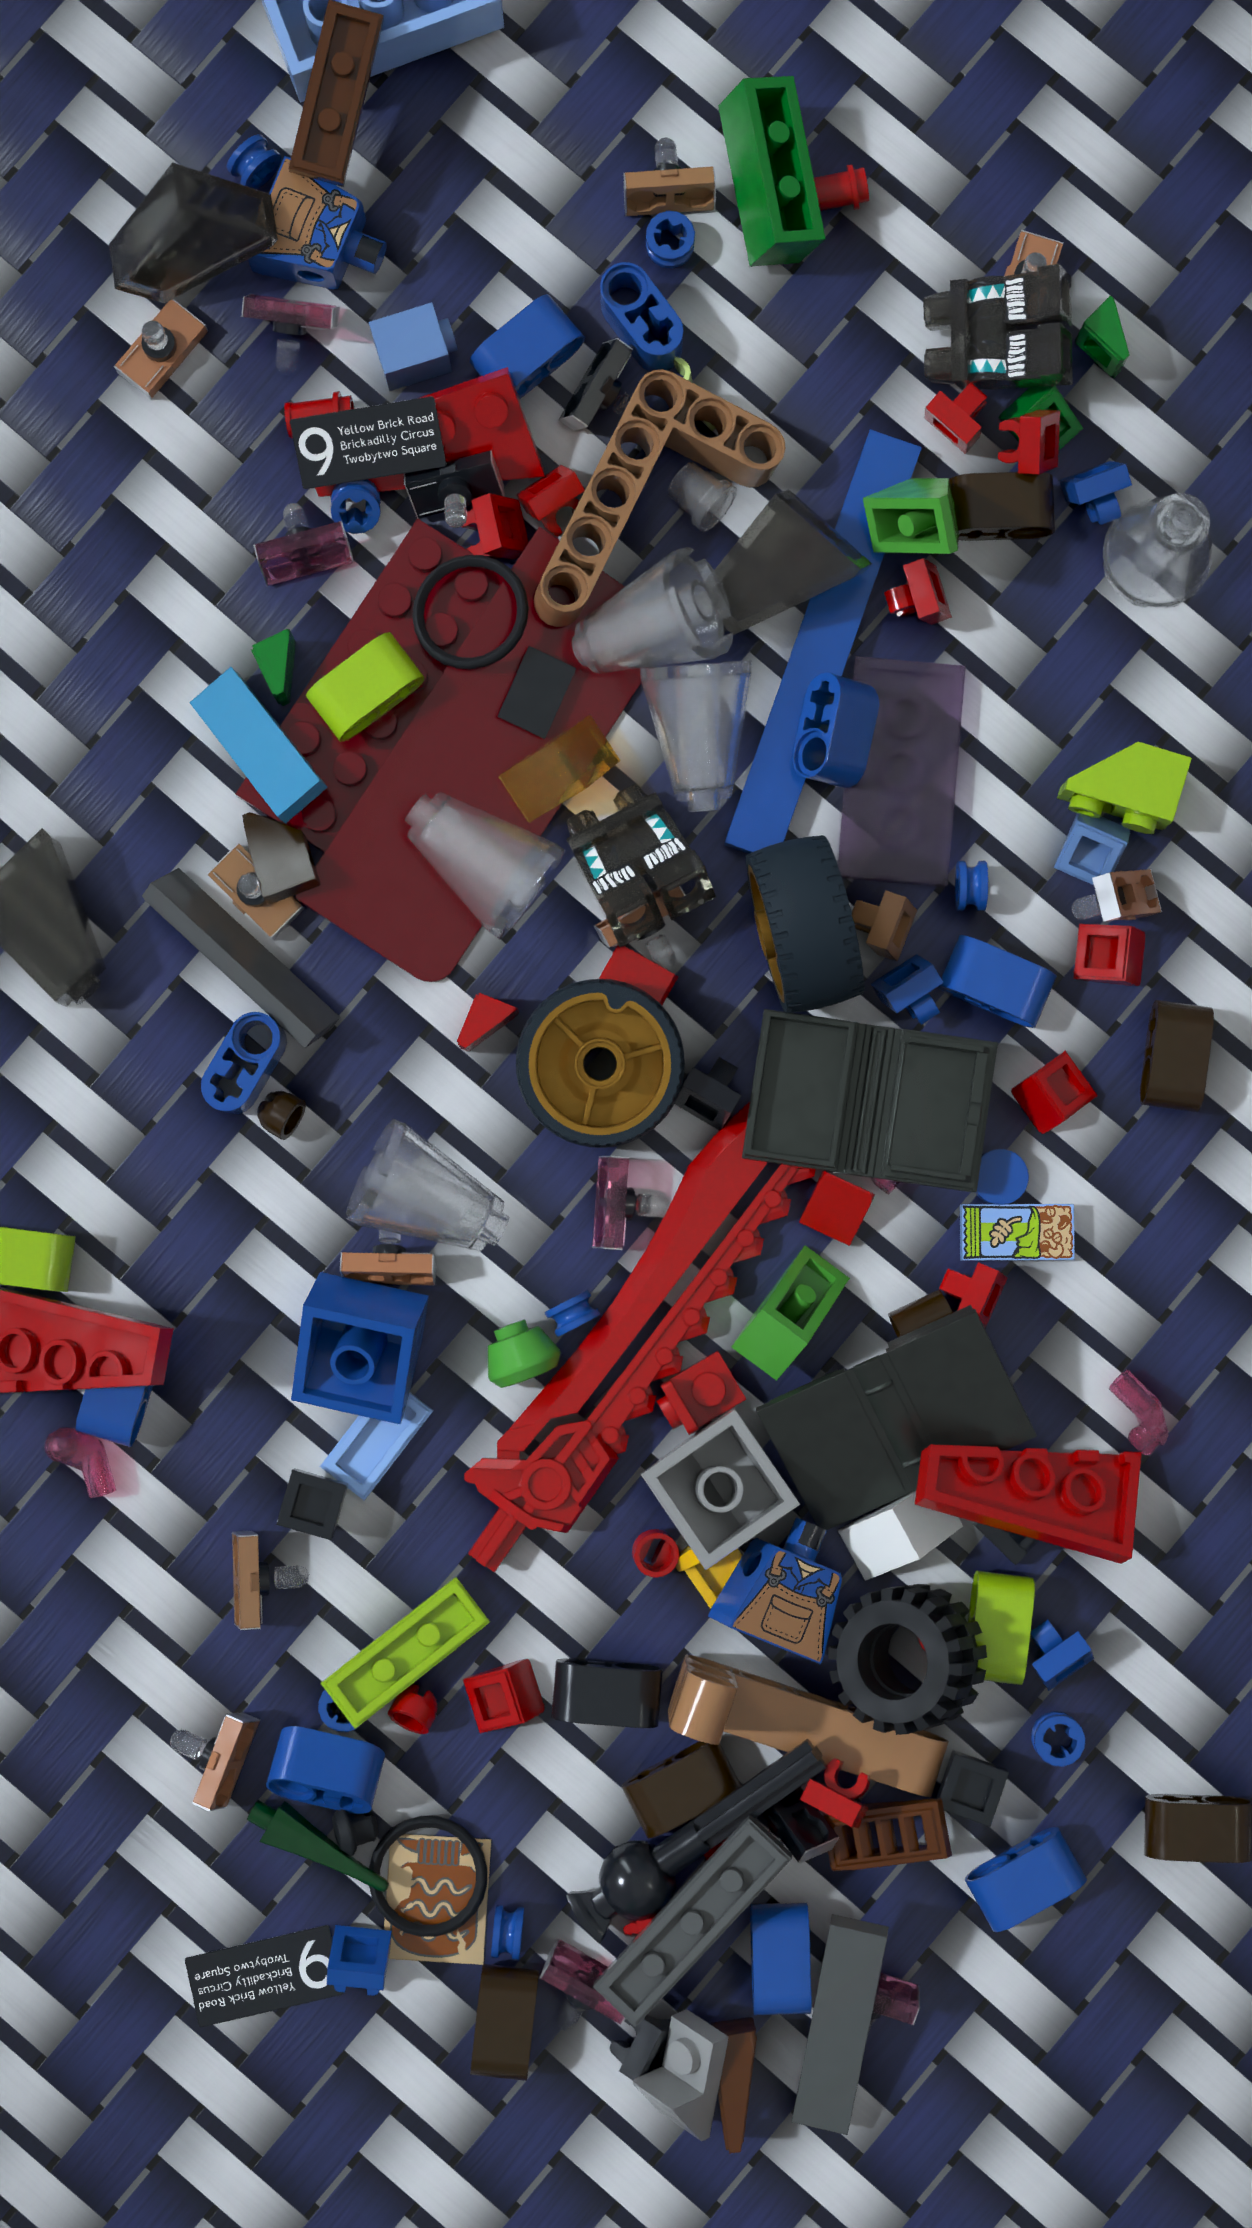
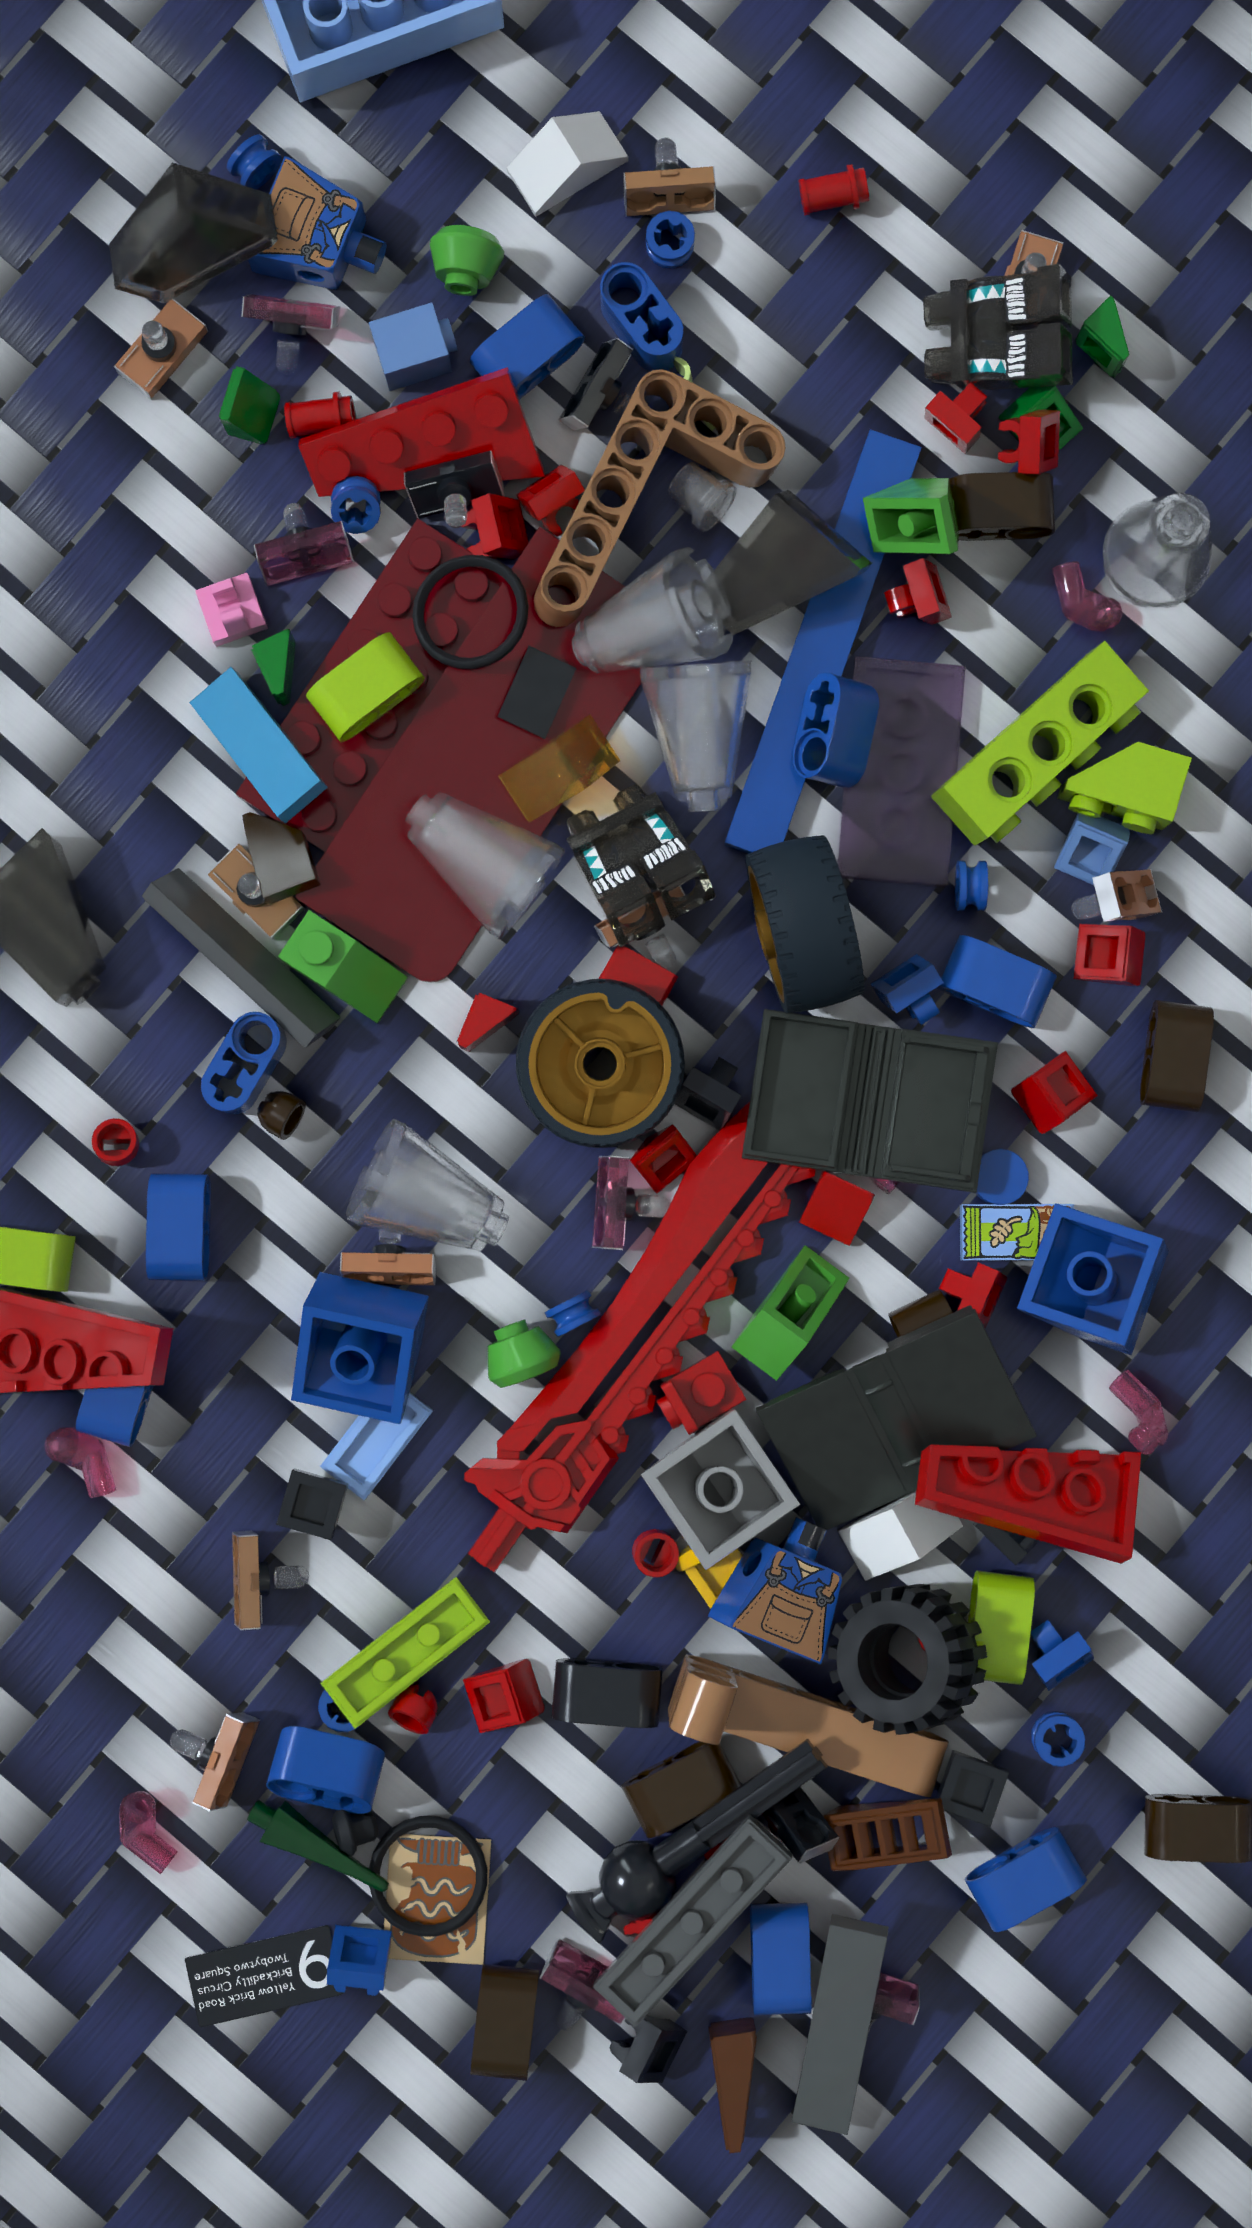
(115, 1132): none -> red hinge
(138, 1831): none -> clear pink arm
(178, 1227): none -> blue beam
(231, 609): none -> bright pink tile
(249, 407): none -> green slope
(336, 93): reddish brown tile -> none
(342, 966): none -> bright green slope
(368, 442): black sticker -> none
(465, 258): none -> bright green cone
(507, 1932): blue bush -> none
(565, 159): none -> white slope
(663, 1157): none -> red slope
(690, 2074): light grey slope -> none
(771, 171): green brick -> none
(836, 1800): red tile -> none
(885, 924): medium nougat tile -> none
(1081, 604): none -> clear pink arm
(1093, 1278): none -> blue slope
(1097, 489): blue tile -> none
(1099, 681): none -> lime brick

